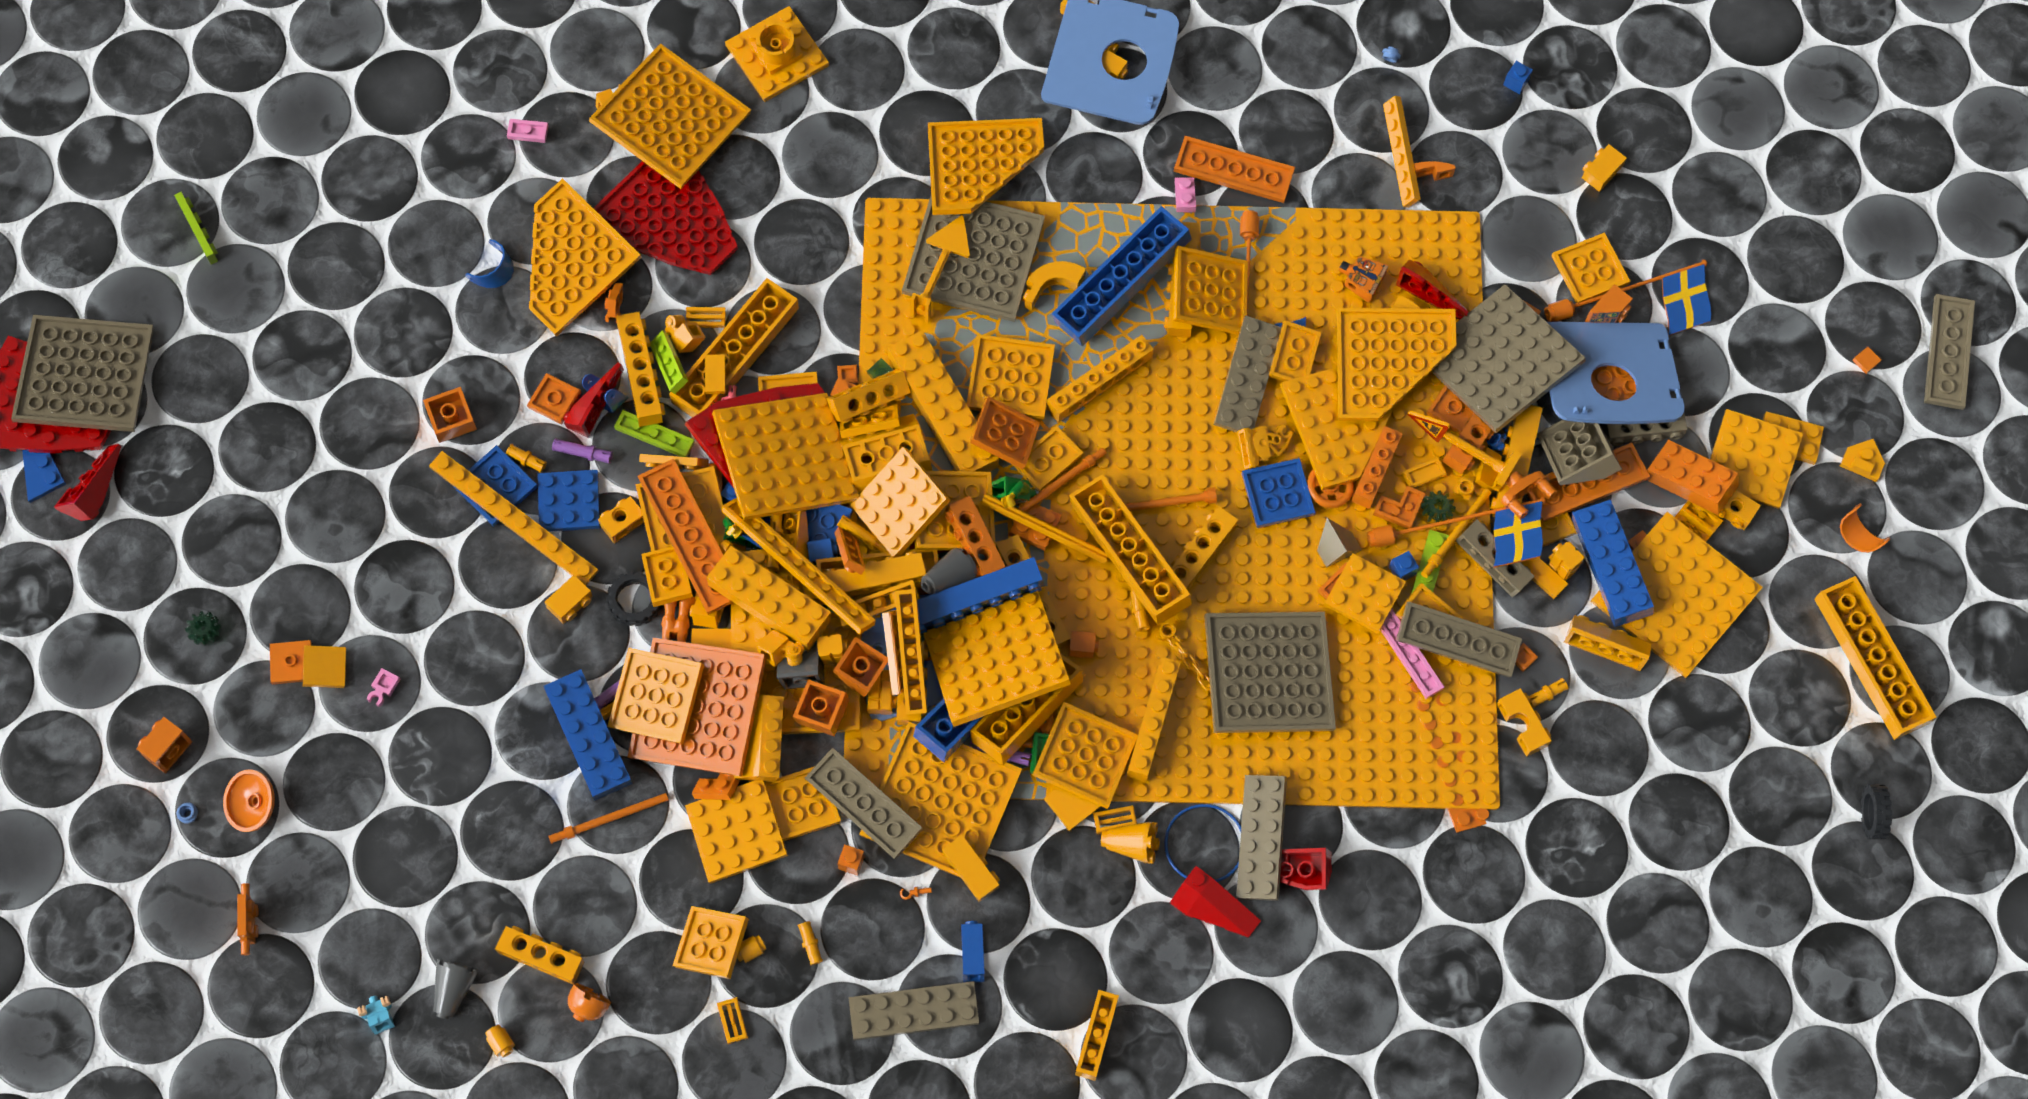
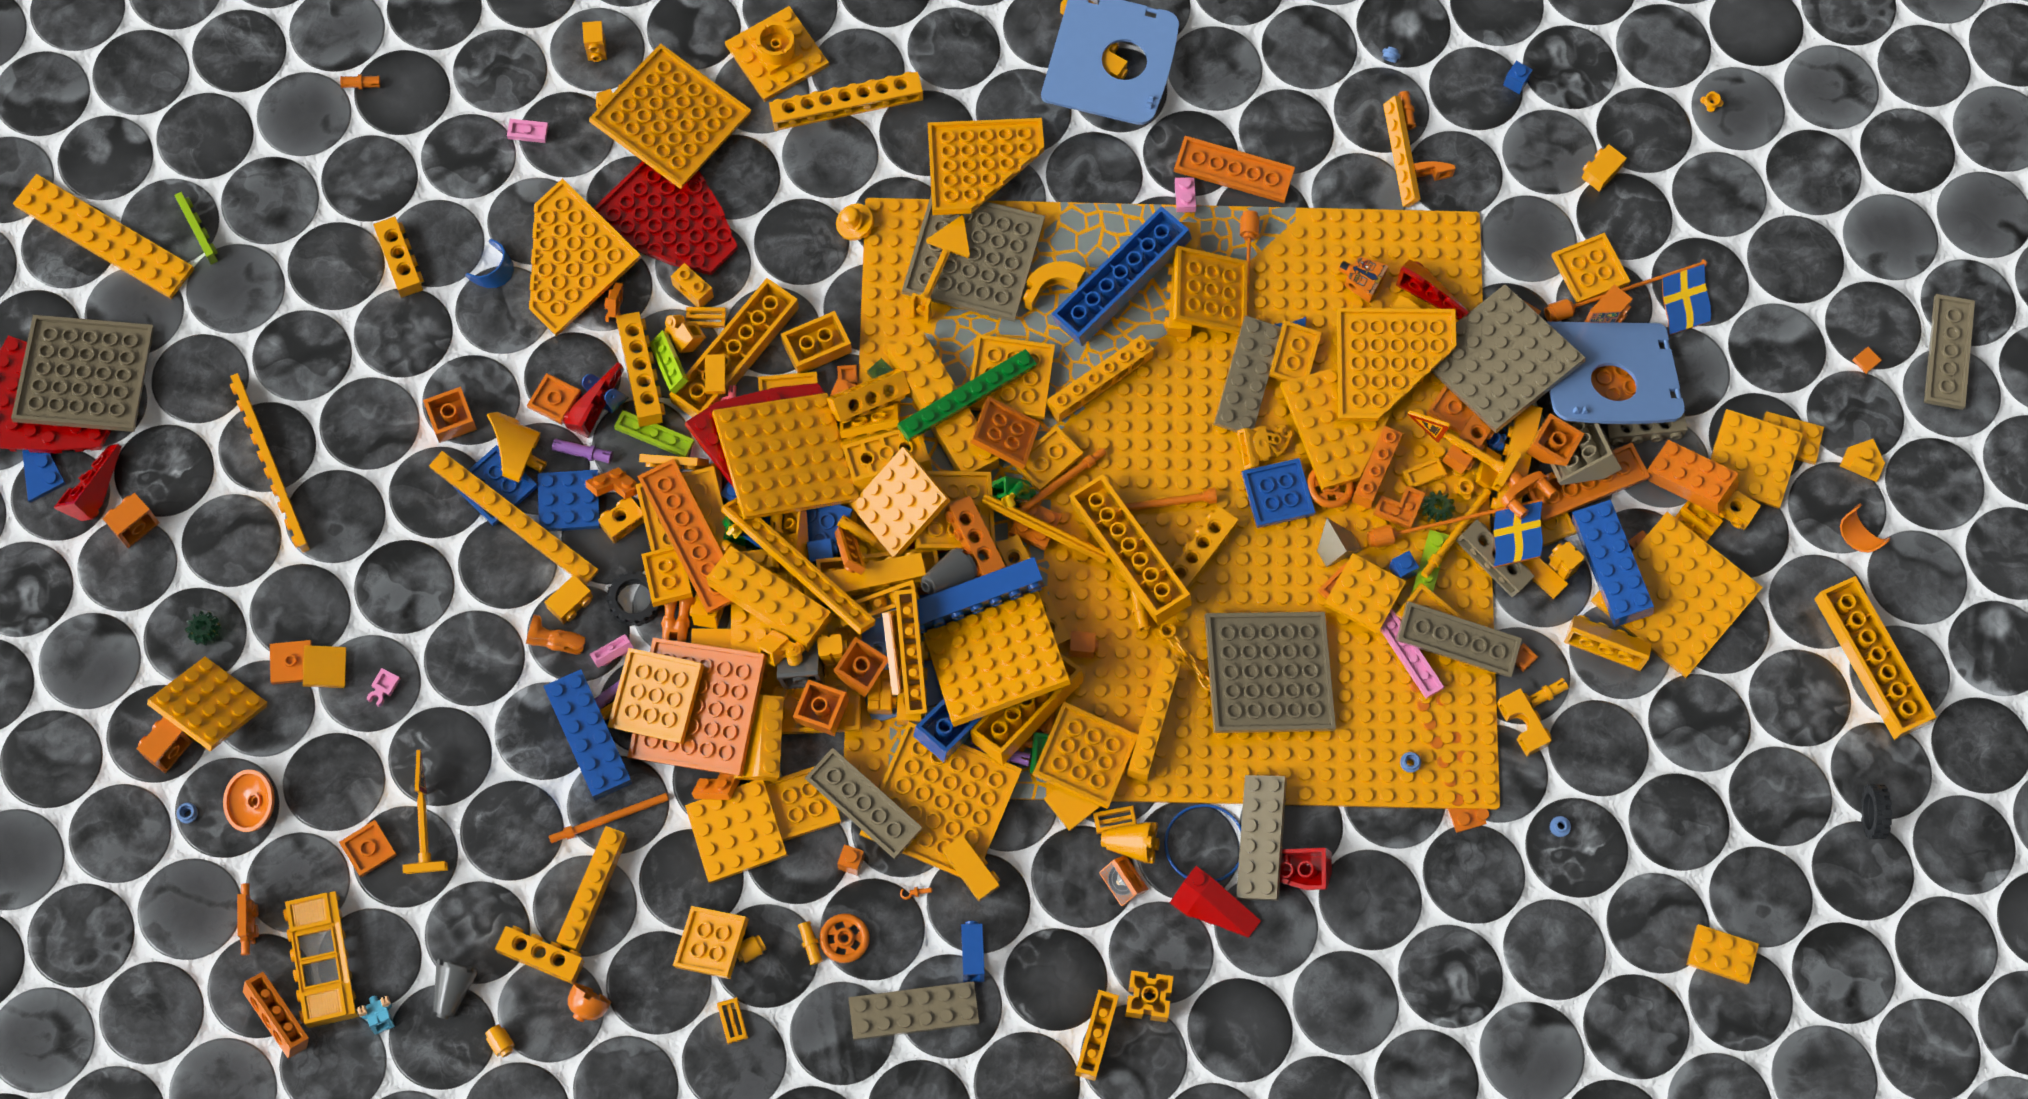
(103, 236): none -> light orange plate
(130, 520): none -> orange brick
(207, 703): none -> light orange plate
(271, 469): none -> light orange plate
(275, 1015): none -> orange brick
(320, 959): none -> light orange window
(359, 81): none -> orange pin
(367, 848): none -> orange plate
(386, 231): none -> light orange brick
(425, 864): none -> light orange piece
(514, 444): none -> light orange panel
(554, 639): none -> orange piece
(592, 889): none -> light orange brick
(594, 41): none -> light orange brick
(612, 480): none -> orange plate
(612, 650): none -> bright pink plate
(692, 286): none -> light orange brick
(816, 342): none -> light orange brick
(839, 108): none -> light orange brick
(850, 954): none -> orange plate
(855, 222): none -> light orange plate
(966, 395): none -> green plate
(1123, 880): none -> panel
(1156, 1007): none -> light orange brick
(1408, 109): none -> orange pin
(1410, 756): none -> medium blue plate
(1555, 441): none -> orange slope
(1560, 832): none -> medium blue plate
(1712, 96): none -> light orange plate
(1722, 954): none -> light orange plate

